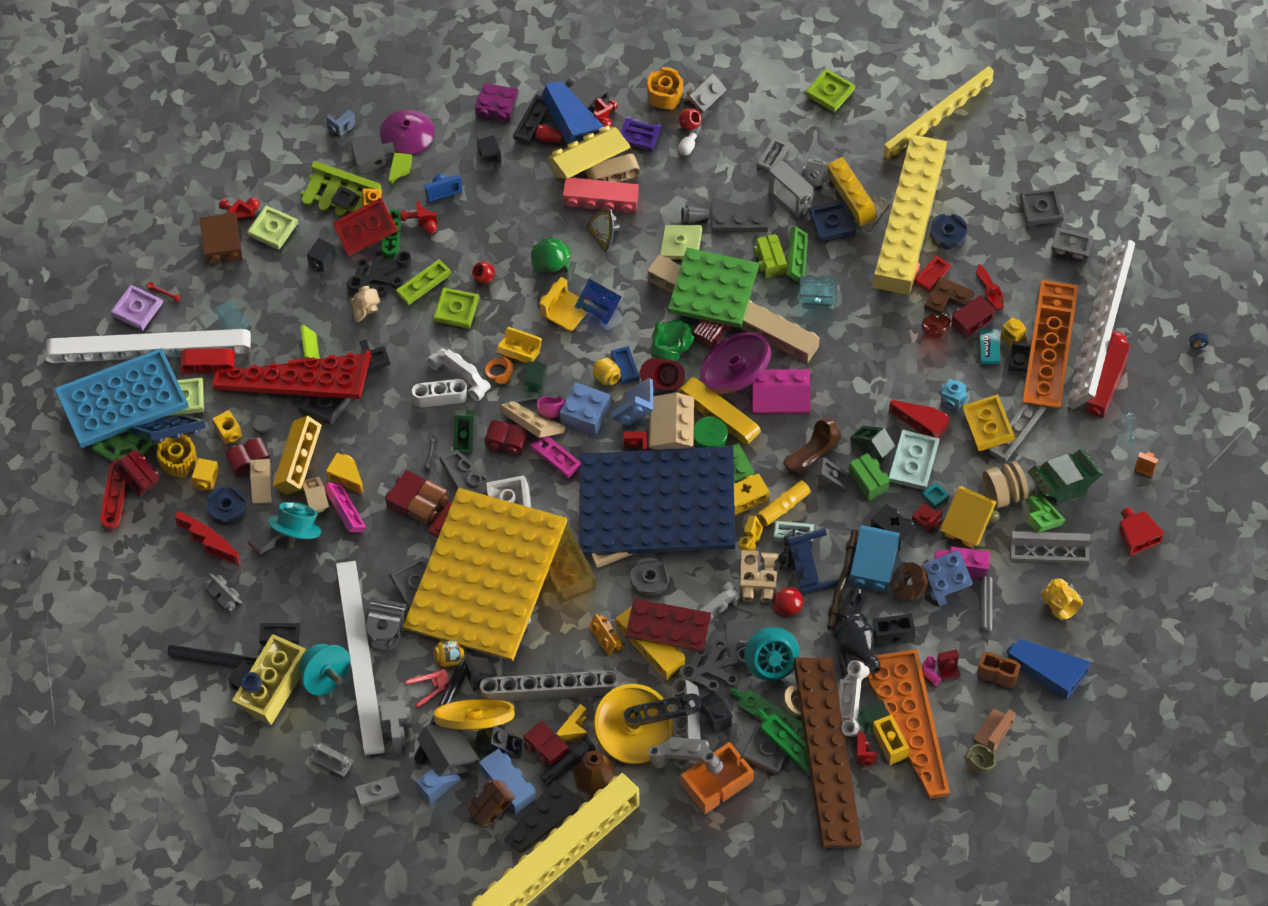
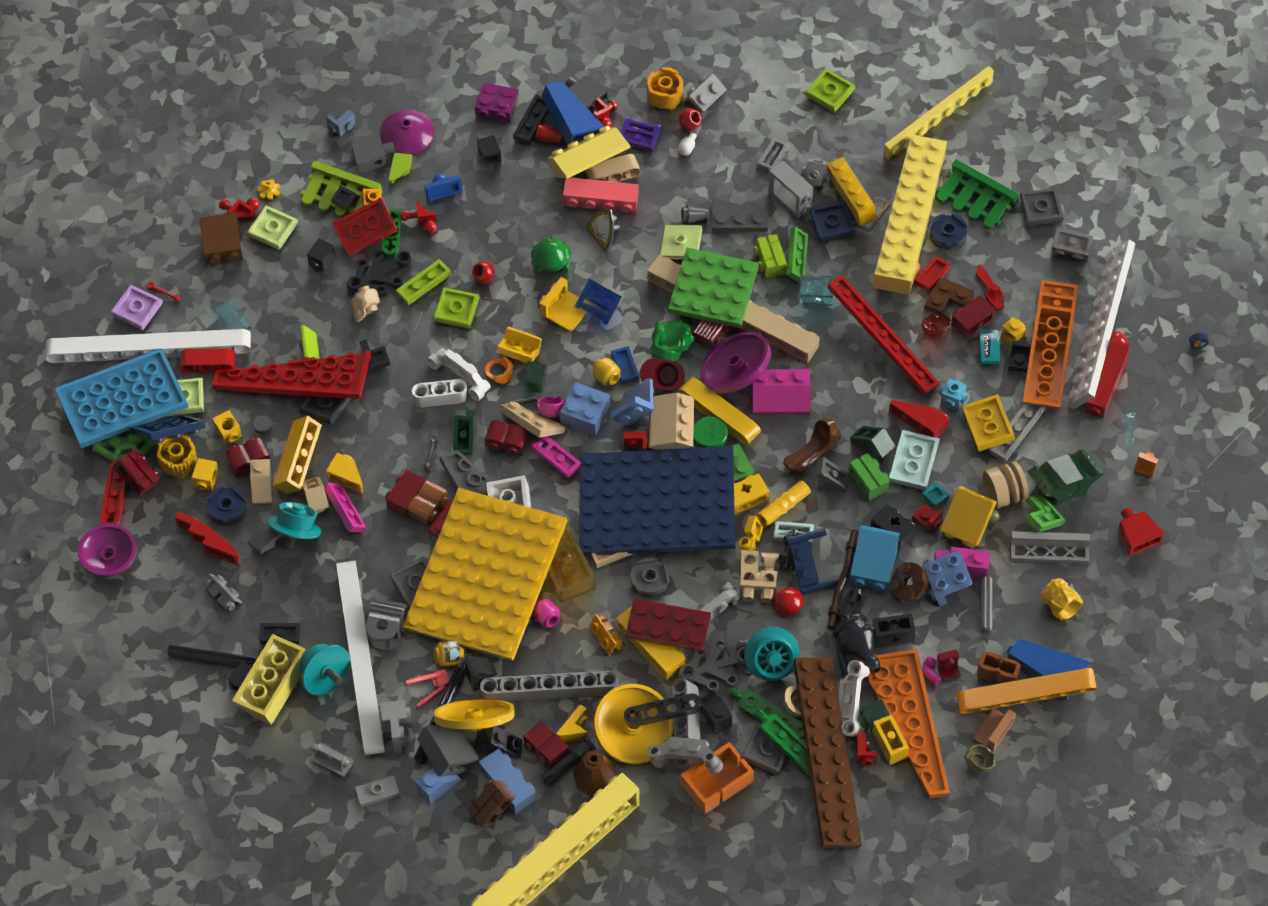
(105, 541): none -> magenta dish
(251, 682): dark blue tile -> none
(268, 189): none -> yellow plant
(544, 816): black wing -> none
(546, 613): none -> dark pink head
(883, 335): none -> red plate
(987, 190): none -> green fence
(1026, 690): none -> light orange beam

